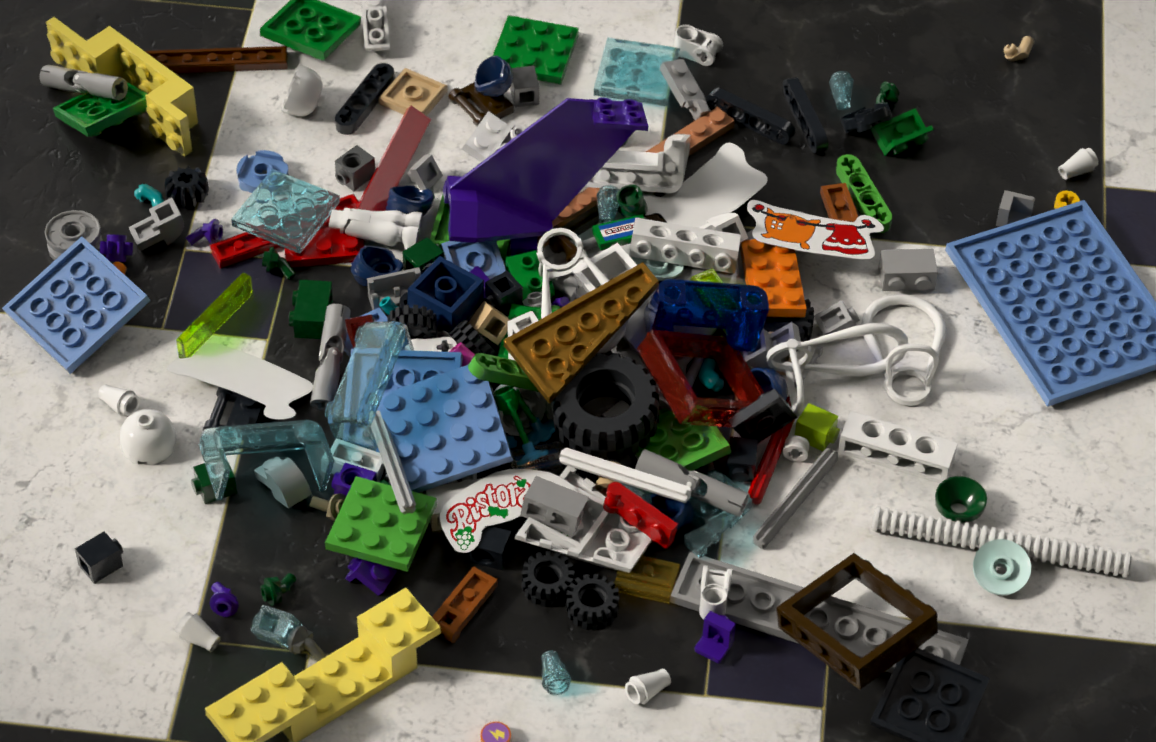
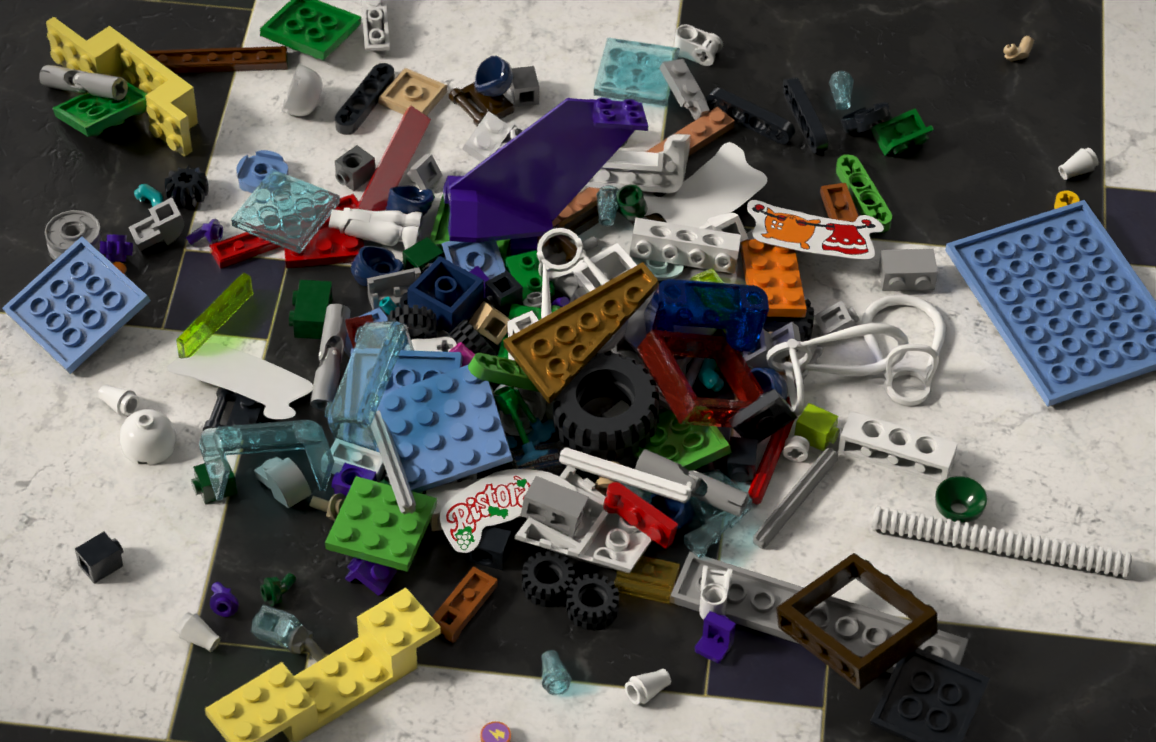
(272, 260): dark green plate -> none
(539, 45): green plate -> none
(615, 232): tile -> none
(888, 93): dark green plate -> none
(1003, 554): light aqua dish -> none
(1014, 208): light grey panel -> none

